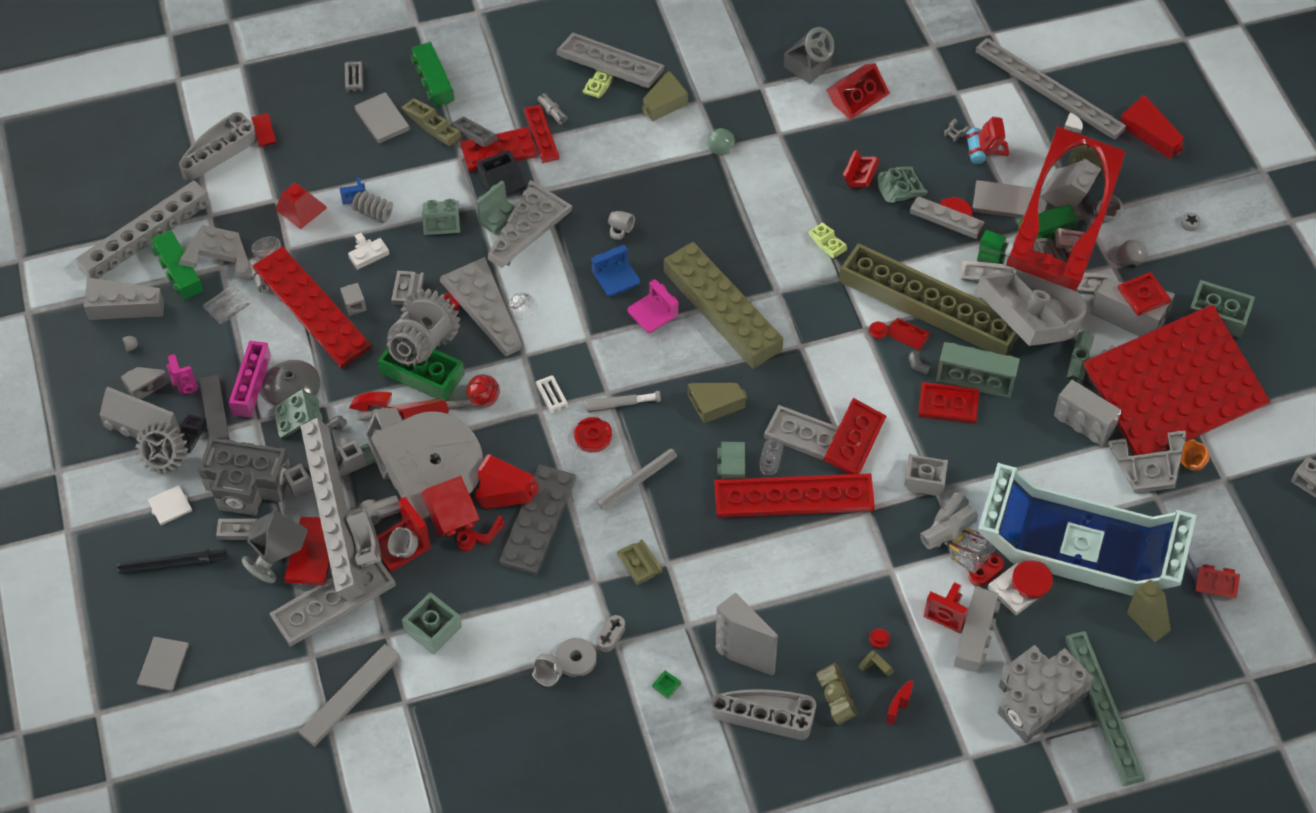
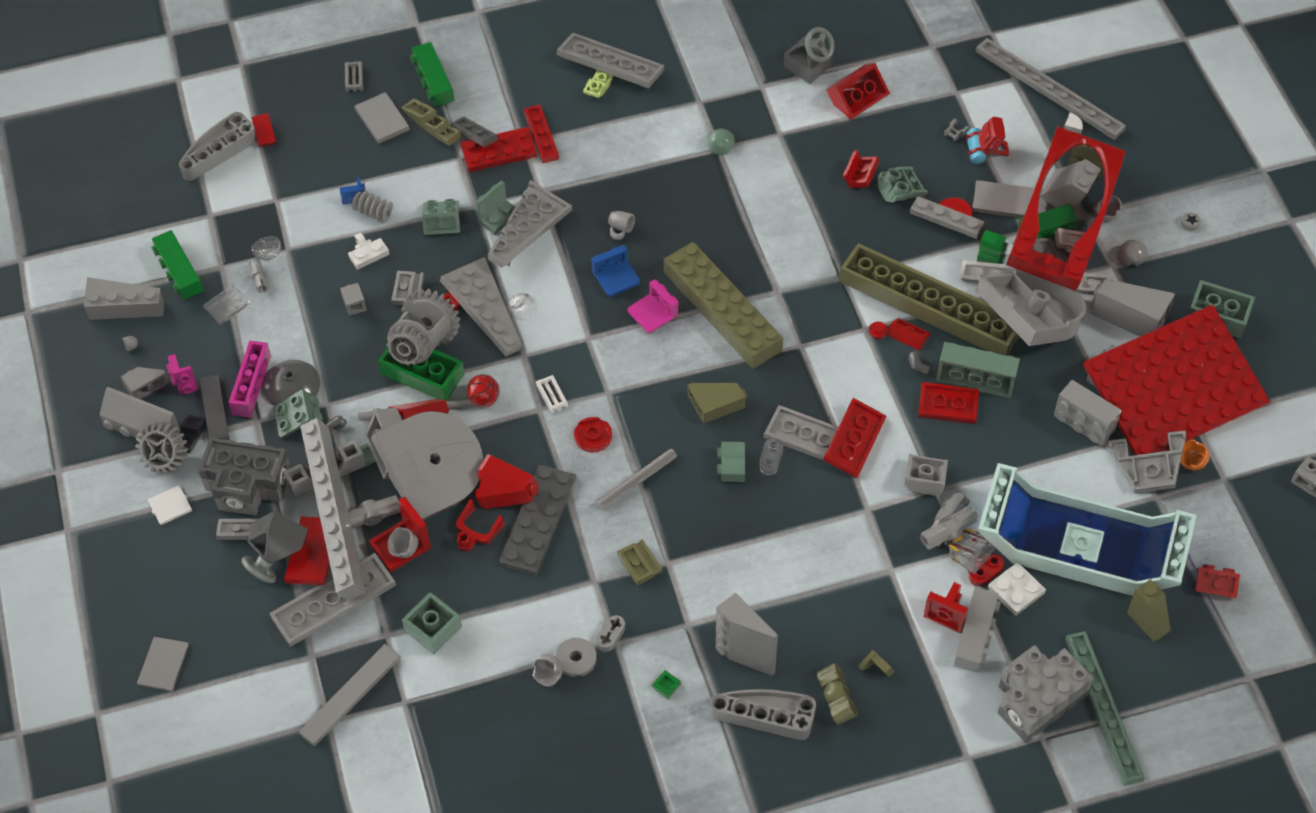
(138, 233): light grey brick -> none
(173, 561): black axle -> none
(219, 245): light grey wing -> none
(299, 206): red slope -> none
(312, 307): red plate -> none
(364, 536): light grey arch -> none
(366, 400): red slope -> none
(450, 507): red brick -> none
(501, 168): black slope -> none
(552, 108): light grey pin -> none
(613, 402): light grey piece -> none
(664, 97): olive slope -> none
(794, 495): red plate -> none
(827, 241): yellowish green slope -> none
(879, 638): red plate -> none
(900, 700): red slope -> none
(1032, 579): red tile -> none
(1079, 356): sand green piece -> none
(1144, 294): red tile -> none
(1152, 127): red slope -> none

